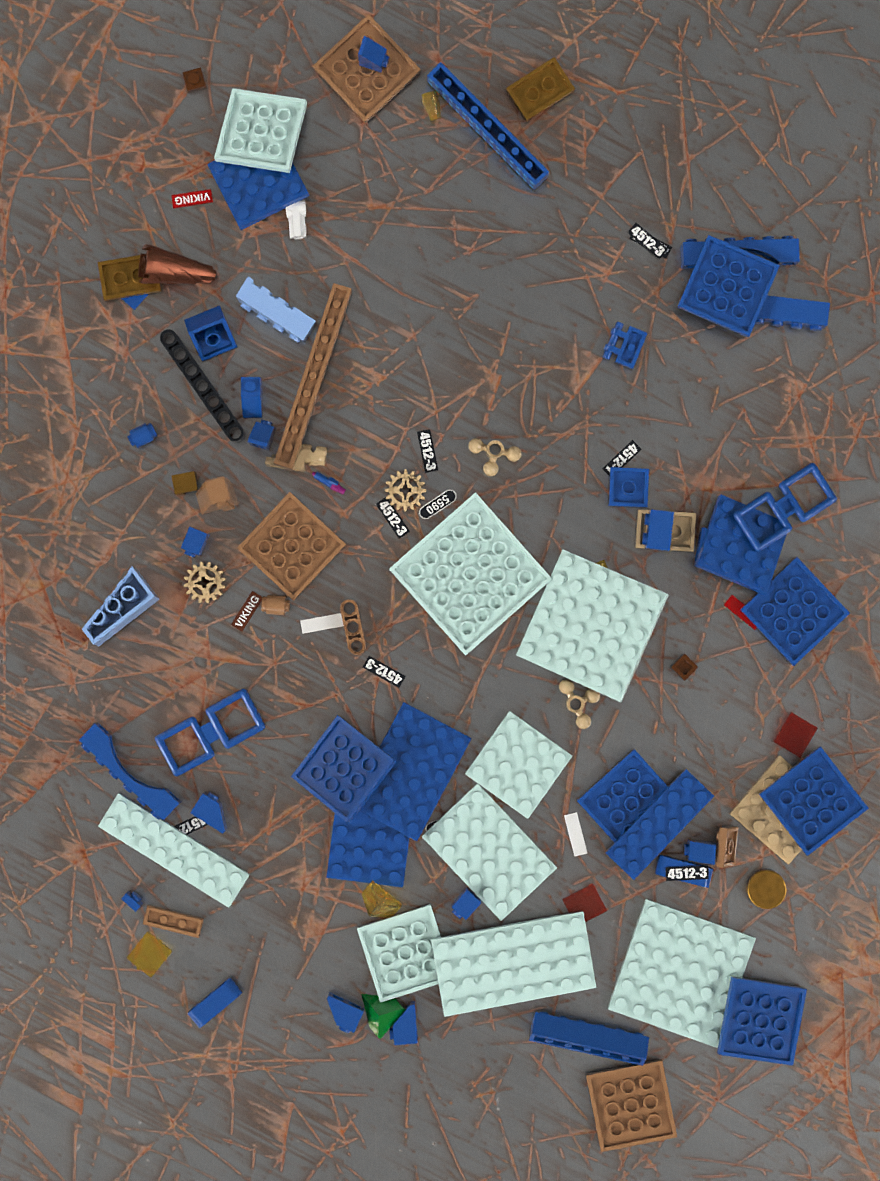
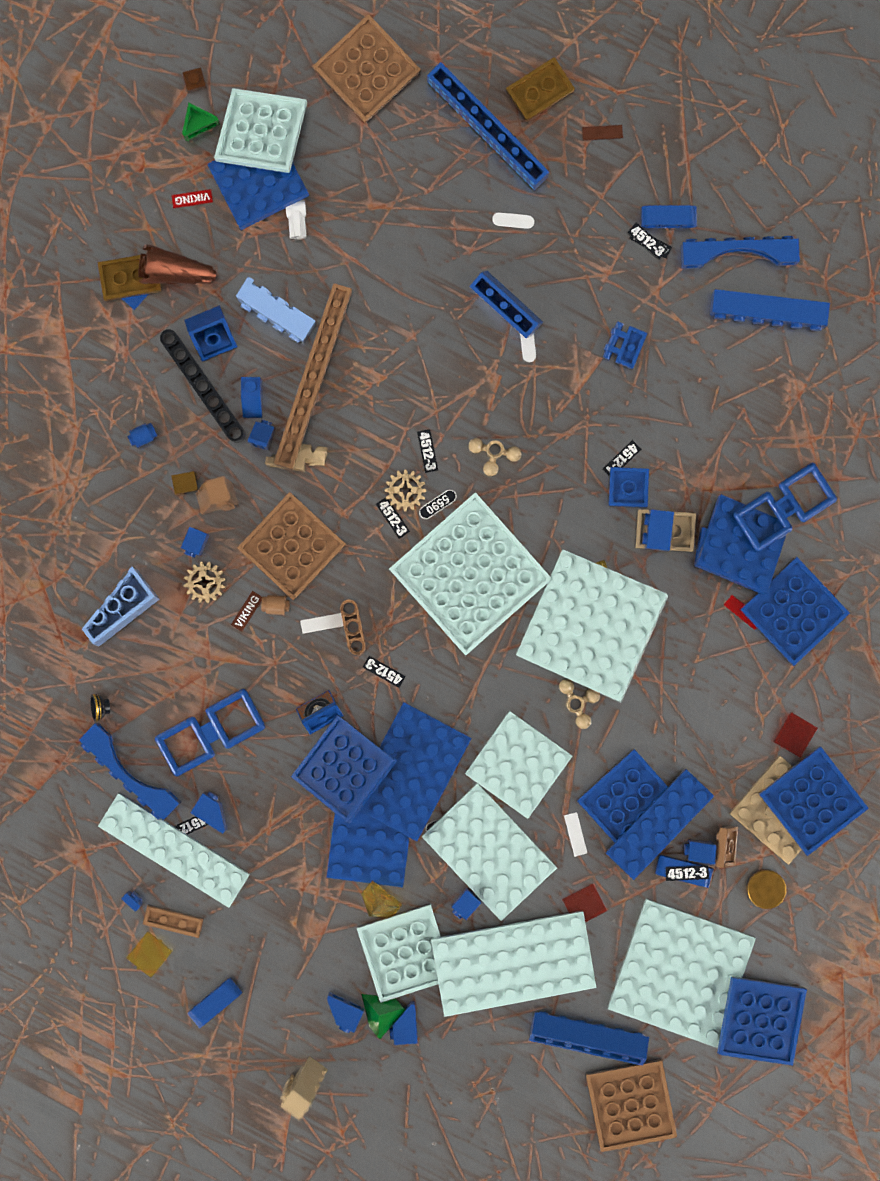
(99, 707): none -> black piece
(198, 121): none -> green slope
(302, 1088): none -> tan wedge
(318, 712): none -> blue panel
(330, 482): blue piece -> none
(372, 55): blue slope -> none
(431, 104): clear yellow cone -> none
(506, 304): none -> blue brick
(513, 220): none -> white sticker
(528, 348): none -> white sticker
(602, 132): none -> copper sticker
(669, 216): none -> blue beam
(684, 667): reddish brown plate -> none
(728, 286): blue plate -> none

